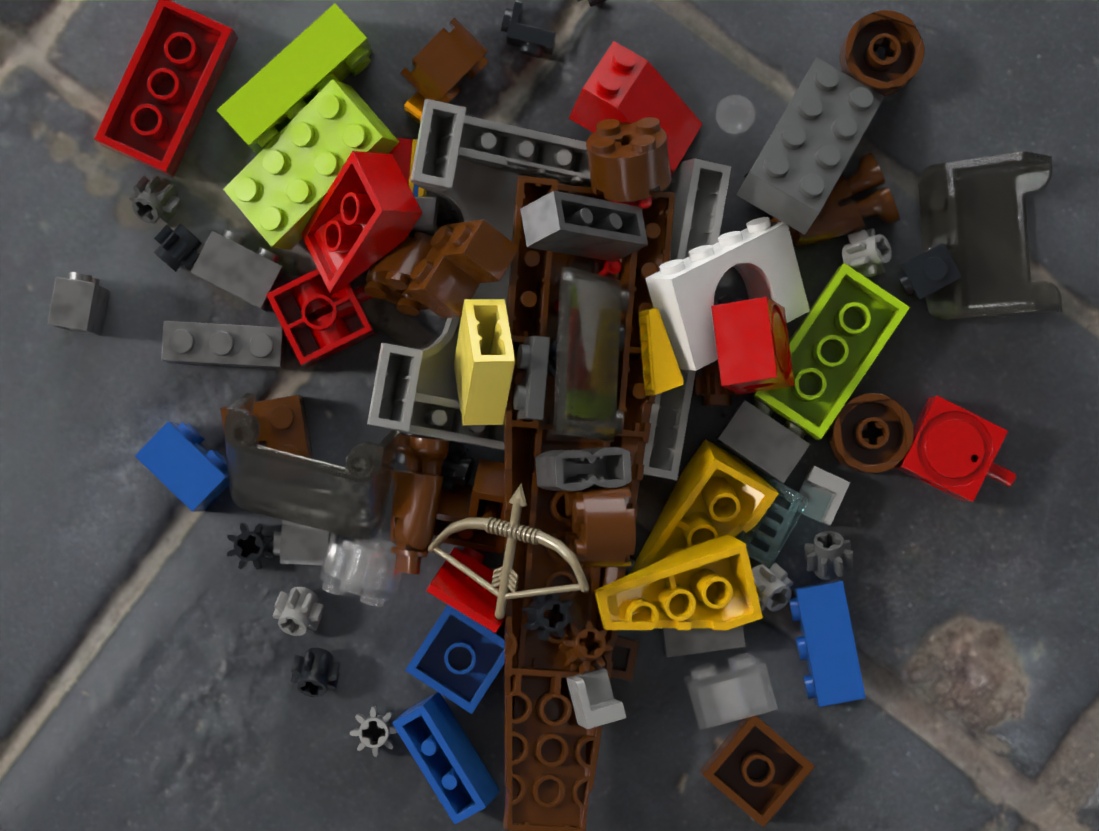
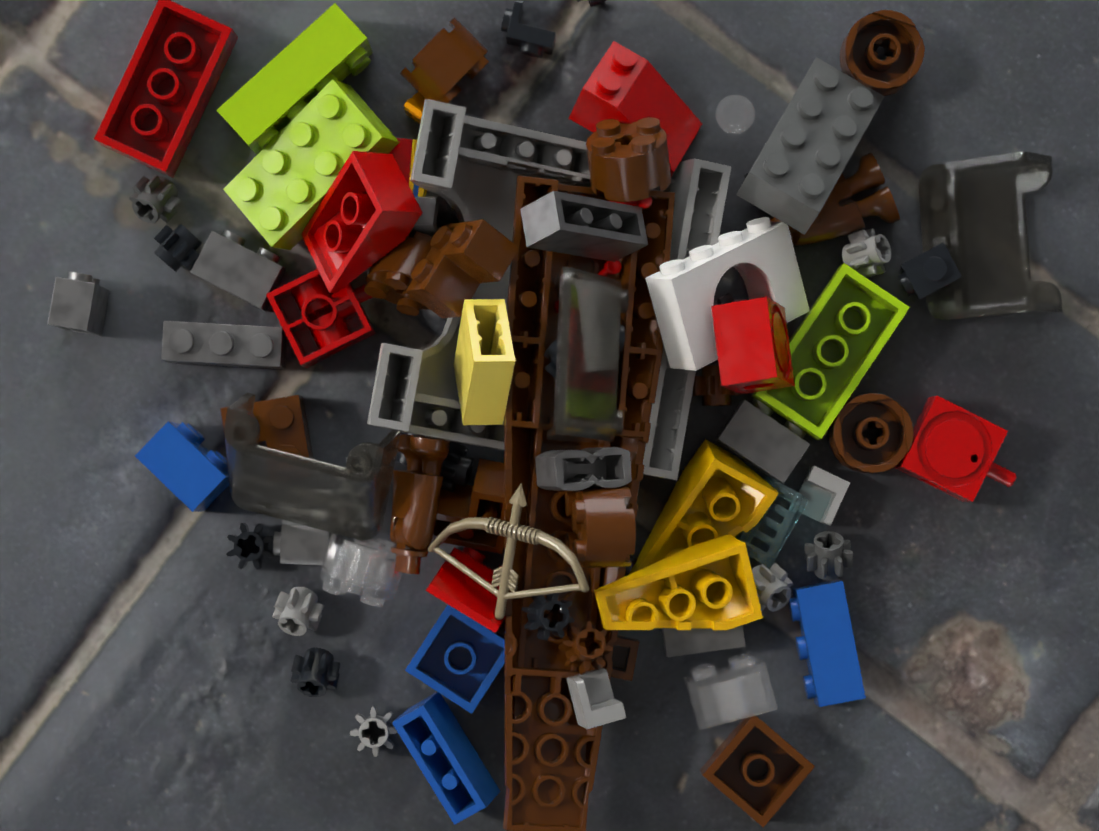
(530, 395): dark grey plate -> none
(658, 359): yellow slope -> none

